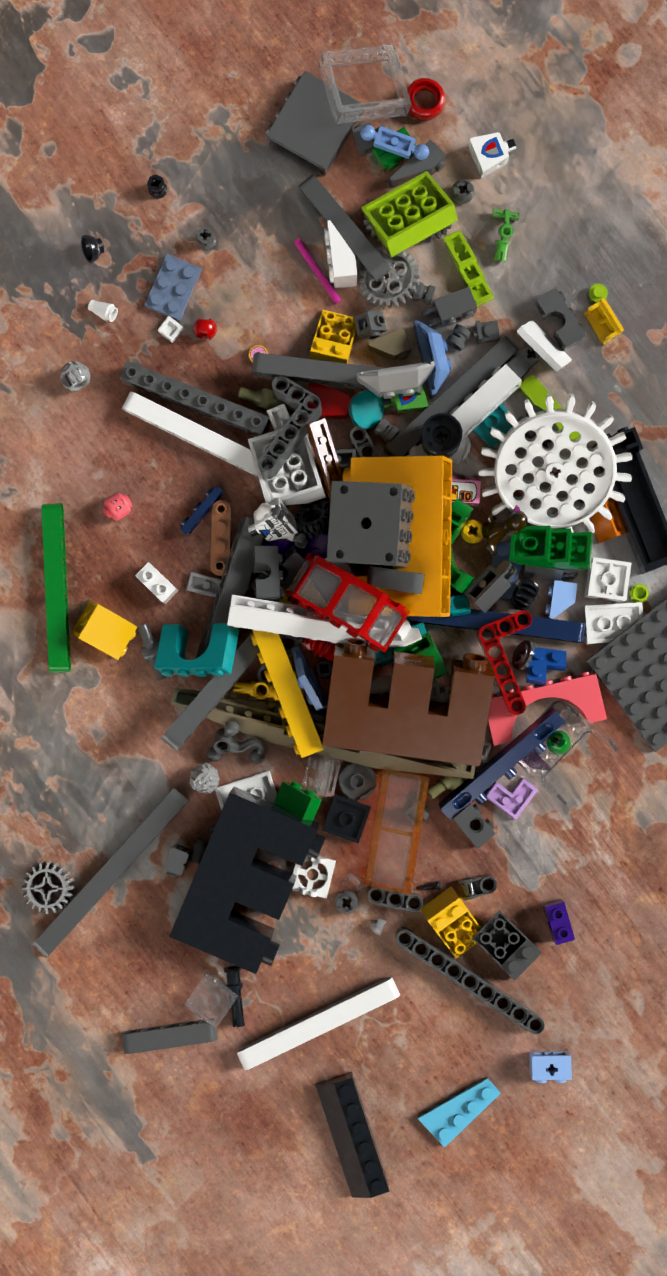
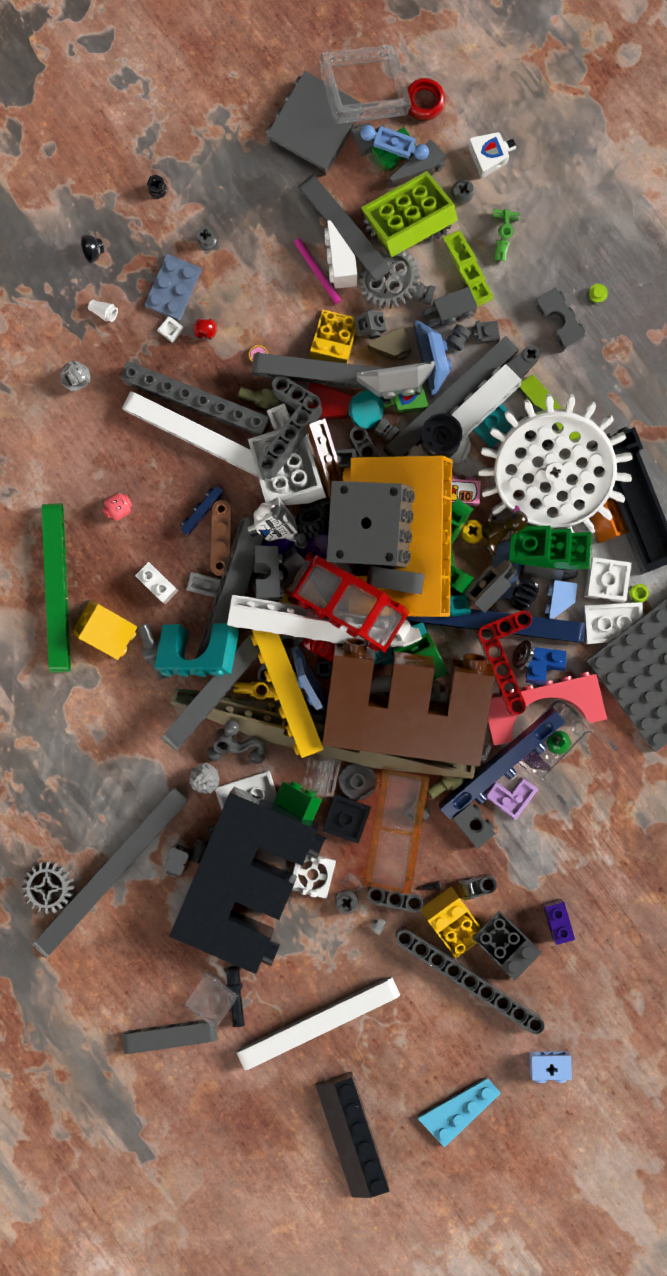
(544, 345): white tile -> none
(603, 321): yellow hinge -> none

